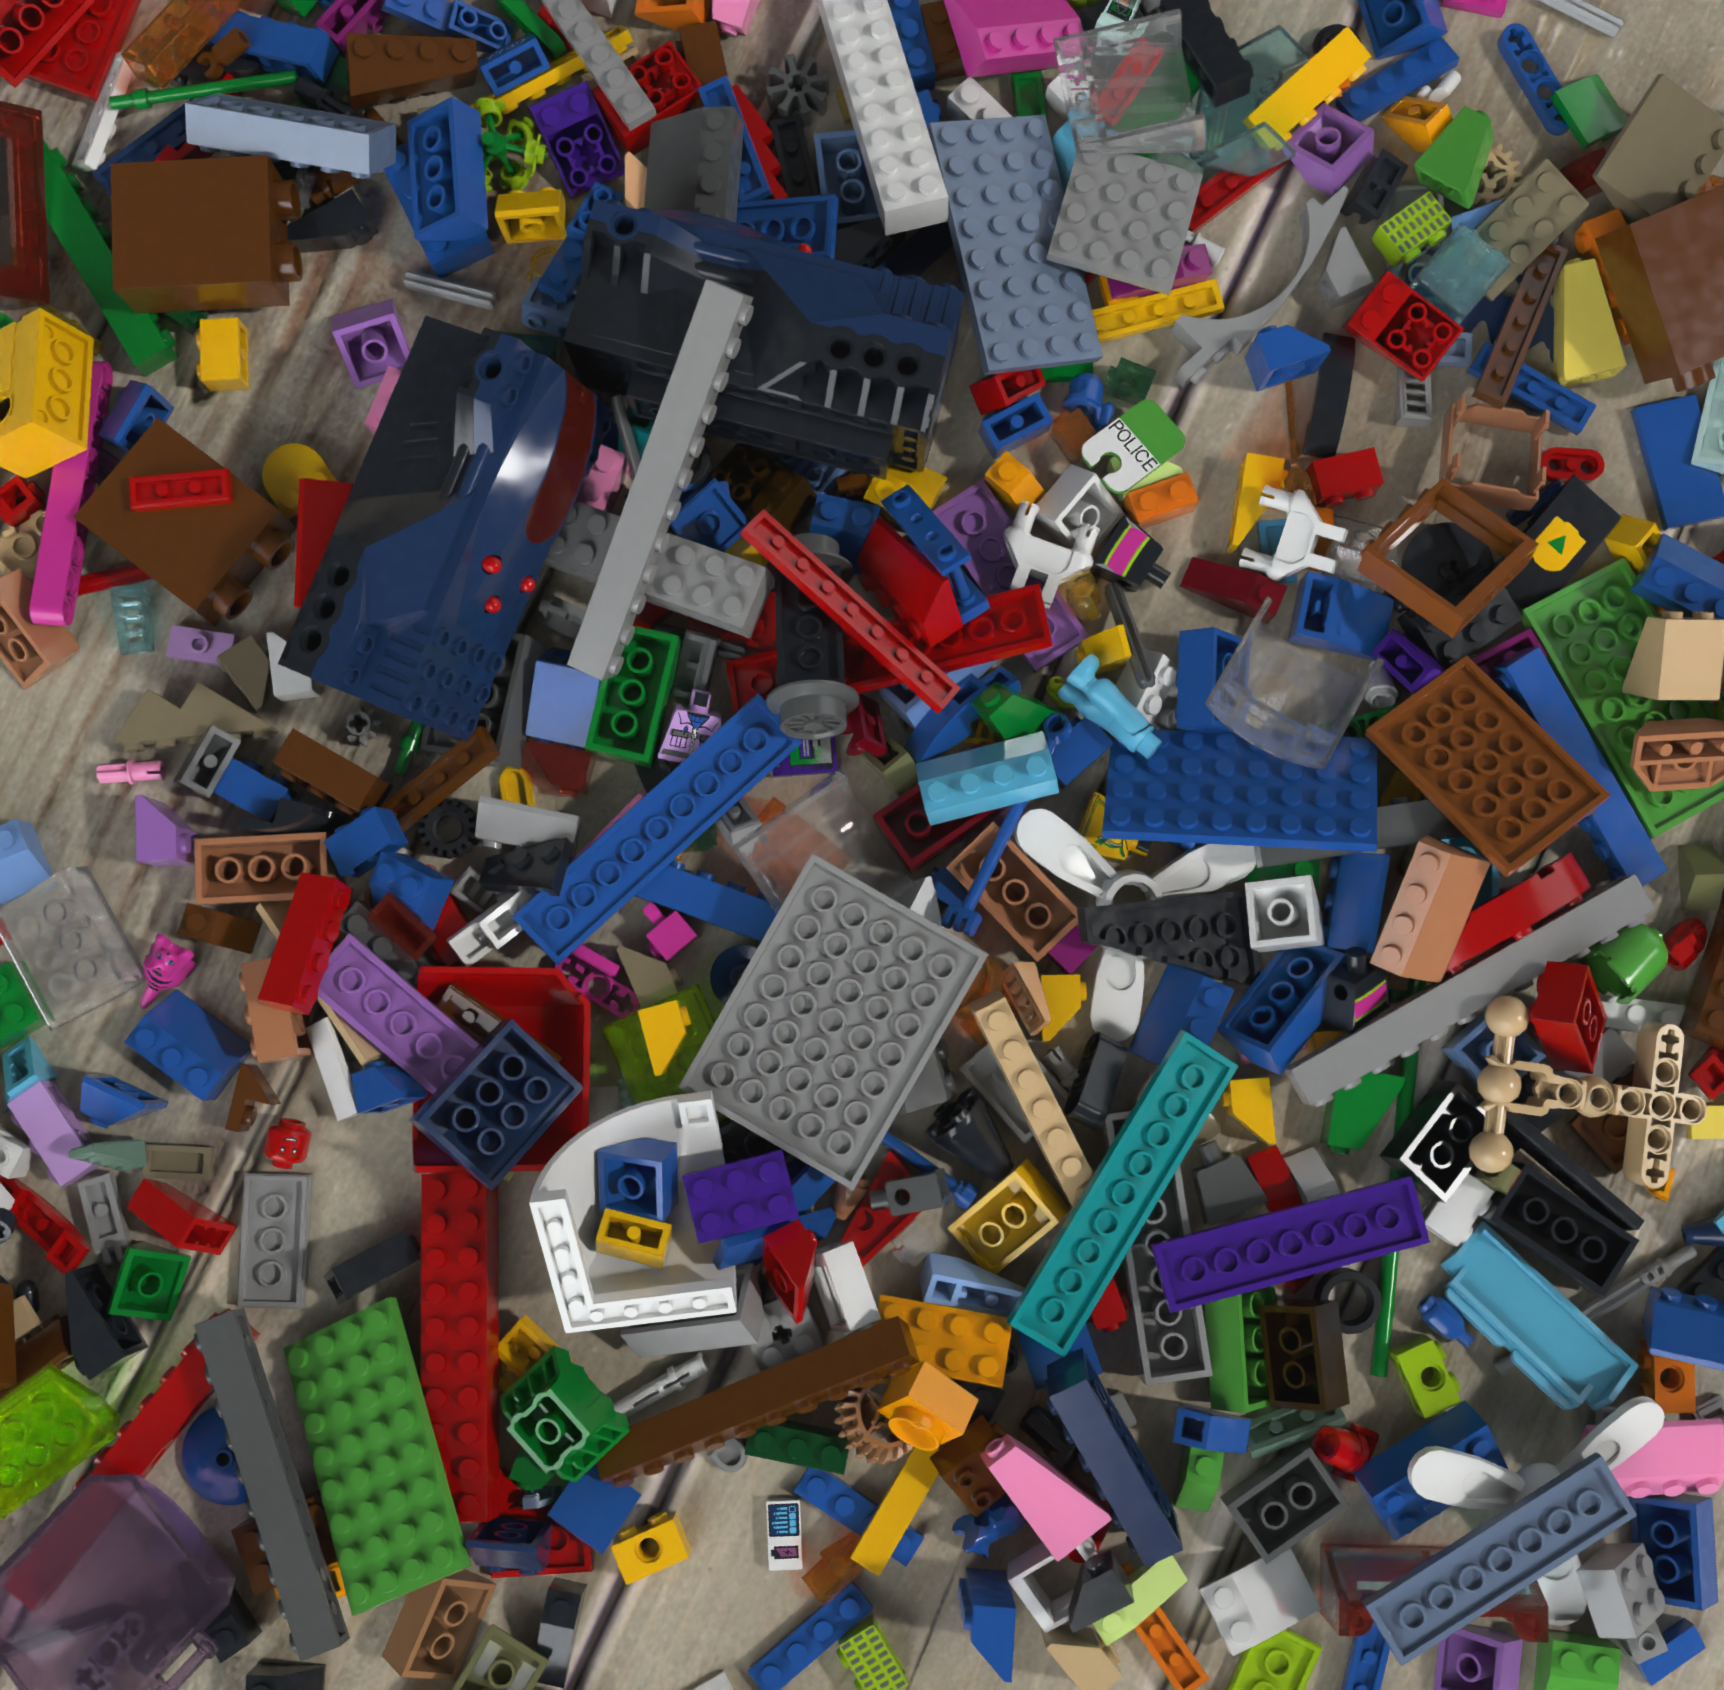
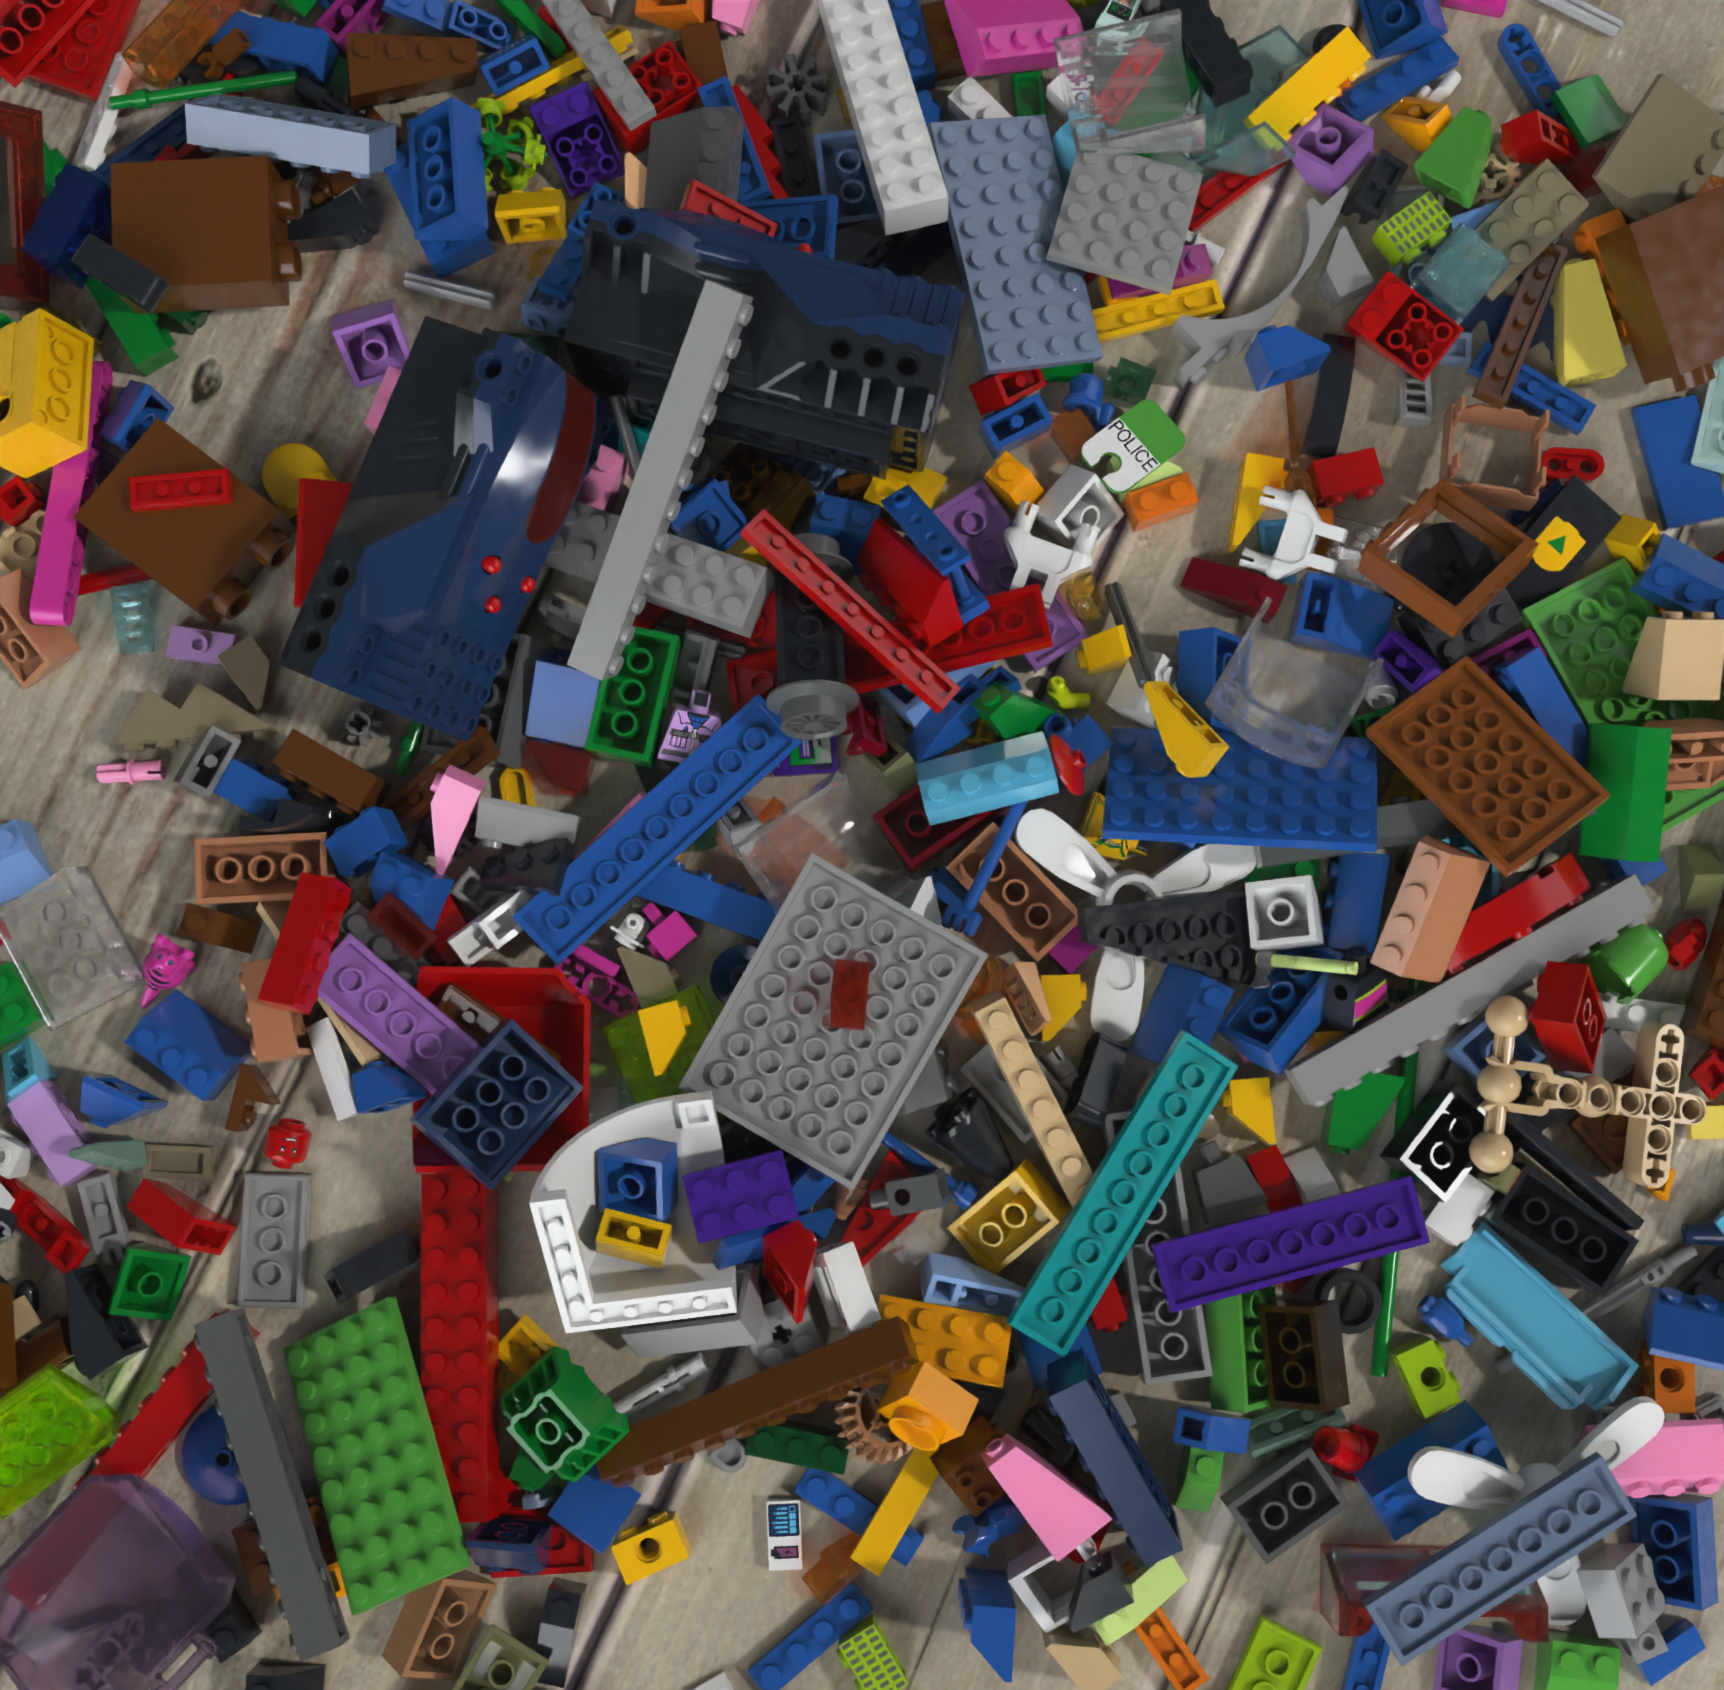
(73, 210): none -> clear blue brick
(120, 273): none -> black beam
(162, 835): medium lavender slope -> none
(223, 354): yellow brick -> none
(287, 683): white slope -> none
(451, 809): none -> bright pink slope
(632, 931): none -> white hinge
(706, 200): none -> red tile
(849, 994): none -> clear red slope
(1067, 764): none -> red dish
(1107, 707): medium azure piece -> none
(1130, 558): black torso -> none
(1184, 733): none -> yellow slope
(1259, 1601): white slope -> none
(1268, 960): none -> yellowish green piece
(1538, 137): none -> red slope
(1634, 770): none -> green slope

